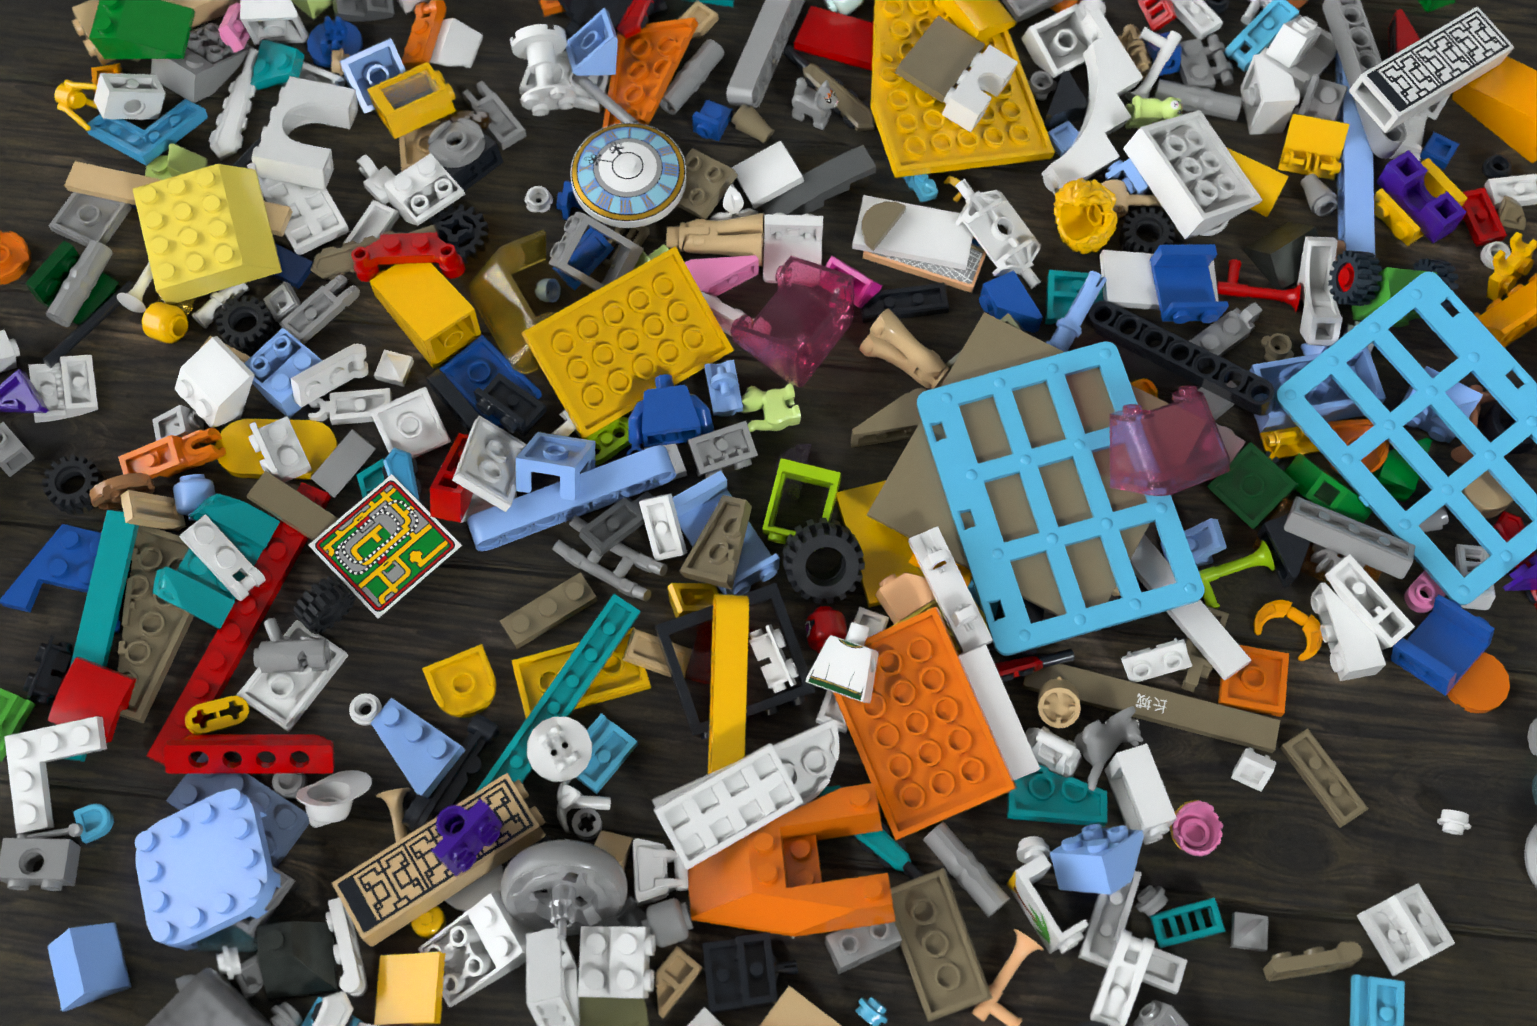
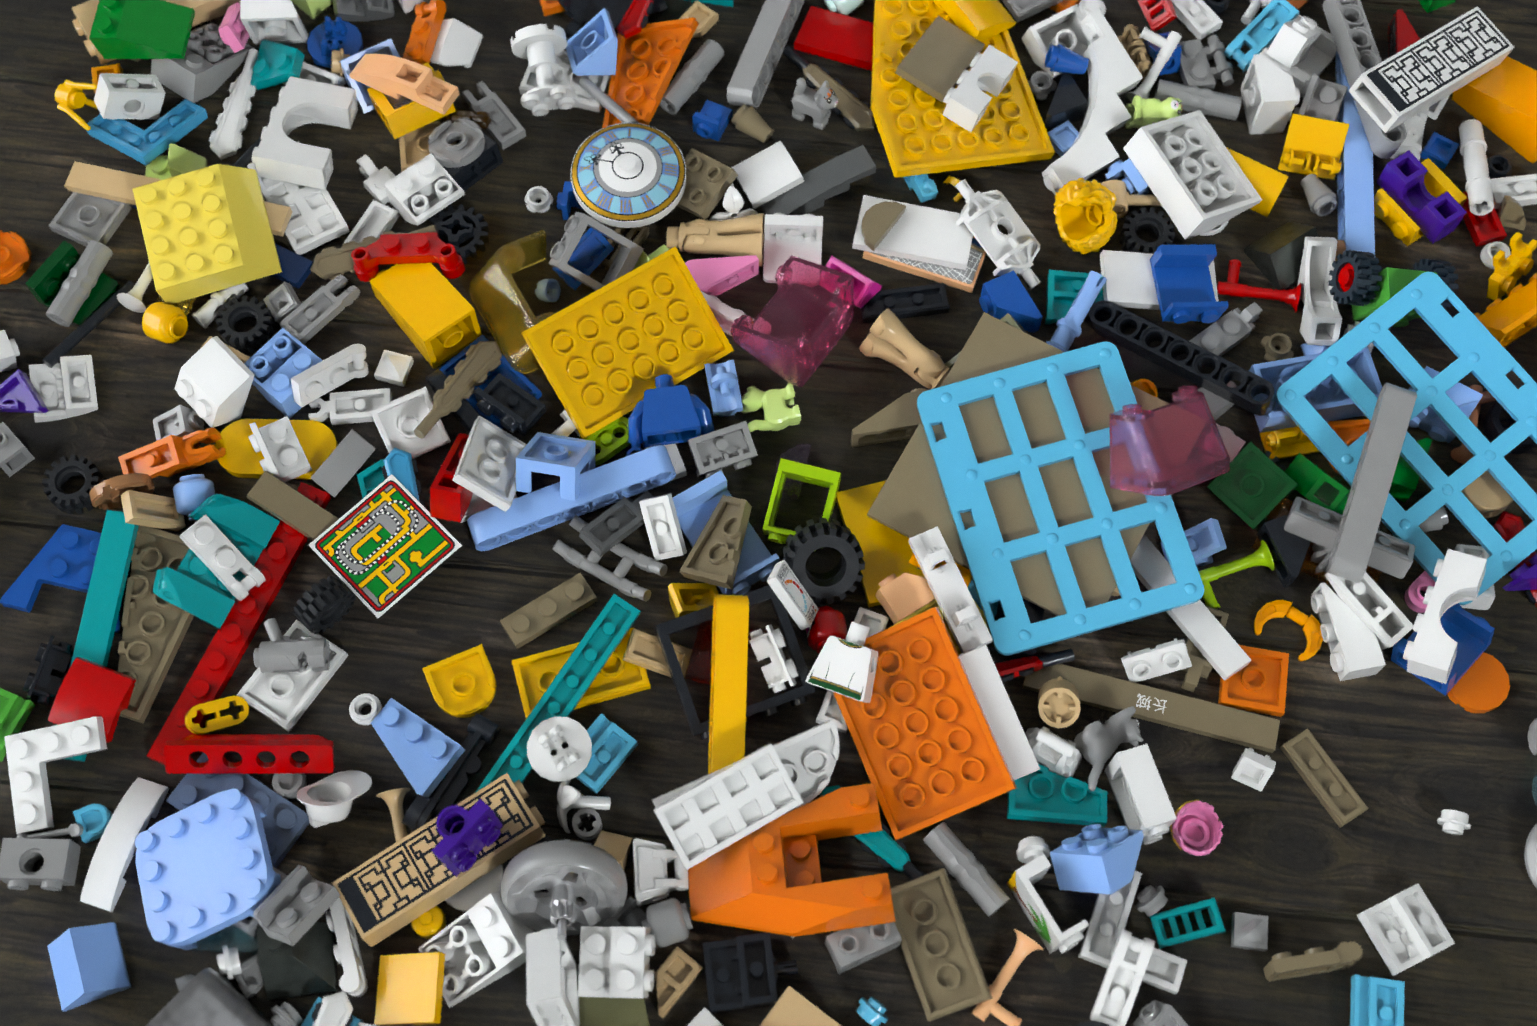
(117, 845): none -> white slope
(295, 906): none -> light grey bracket
(406, 78): none -> light nougat slope
(468, 374): none -> dark tan sword
(792, 595): none -> white tile
(1065, 60): none -> blue cone
(1371, 483): none -> light grey beam
(1457, 581): none -> white arch
(1476, 167): none -> white piece

